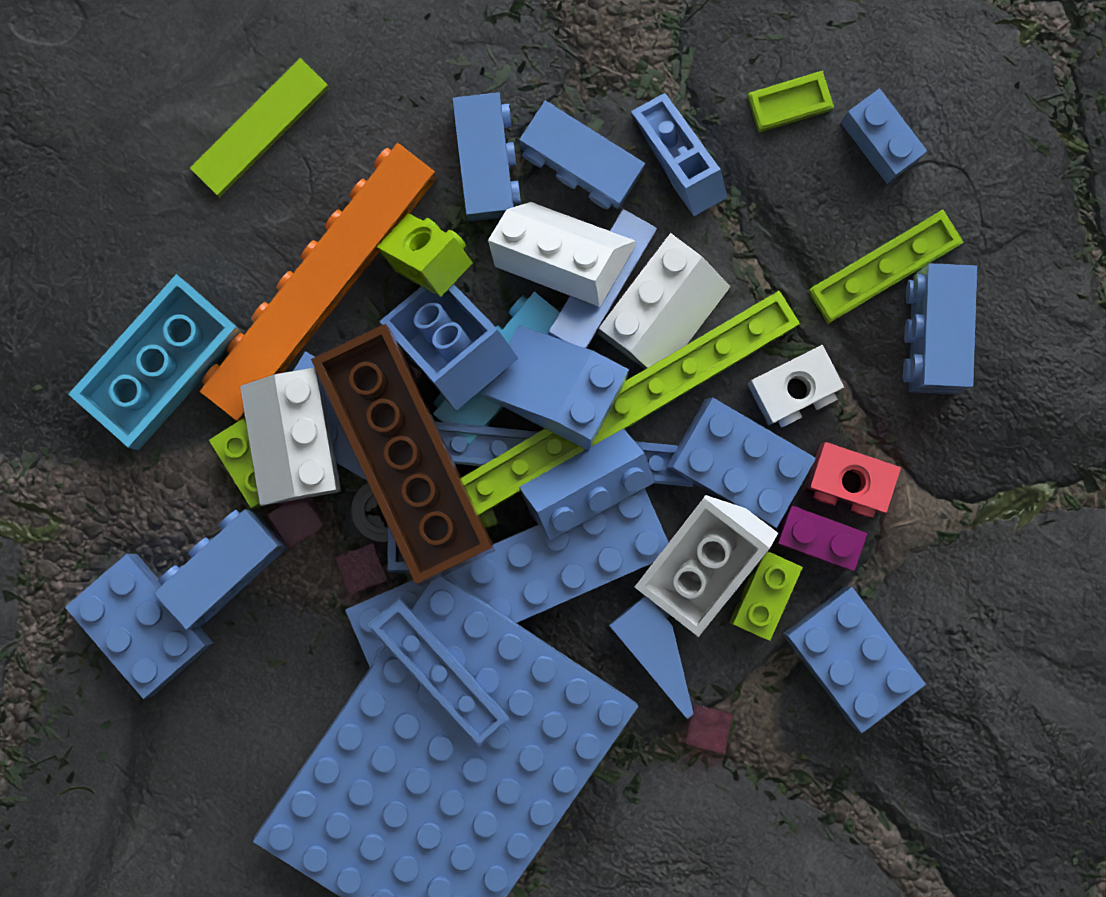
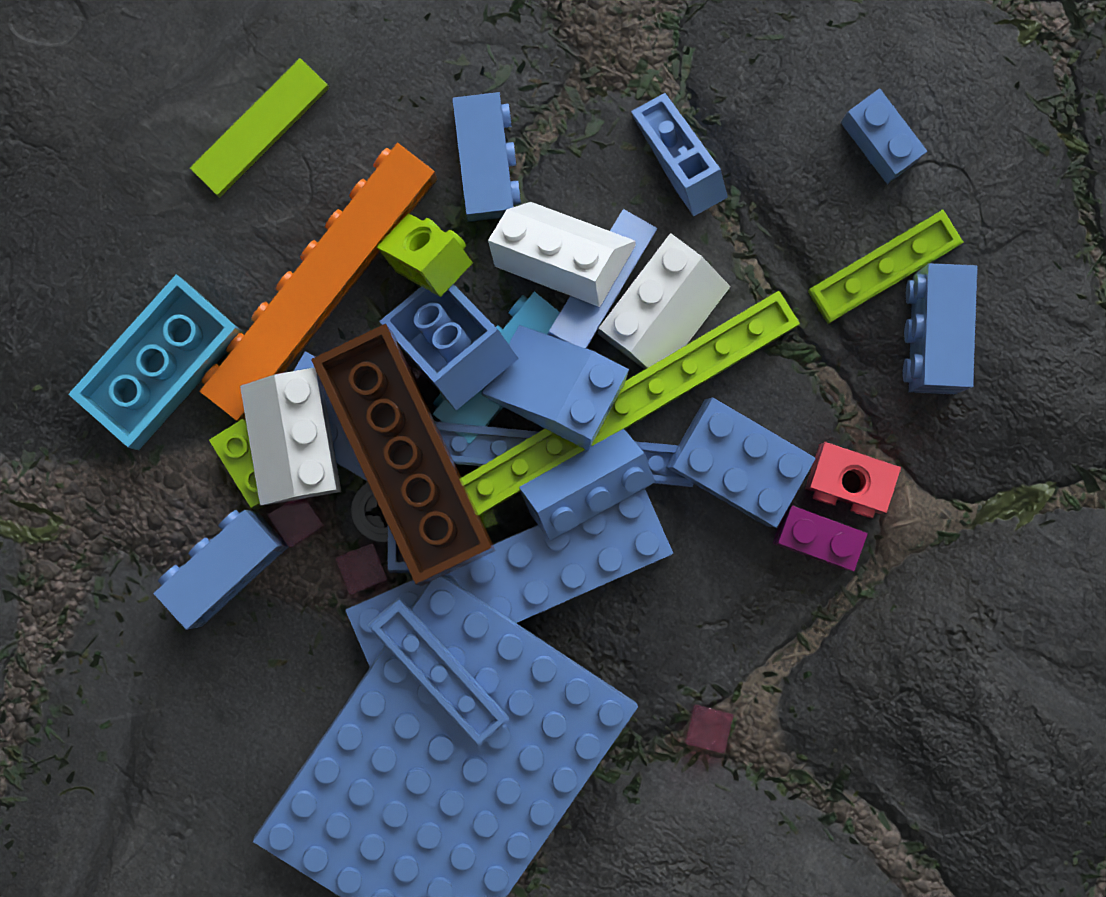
(136, 627): medium blue brick -> none
(580, 156): medium blue brick -> none
(653, 642): medium blue slope -> none
(706, 562): white slope -> none
(765, 595): lime brick -> none
(790, 101): lime tile -> none
(813, 370): white brick -> none
(854, 659): medium blue brick -> none

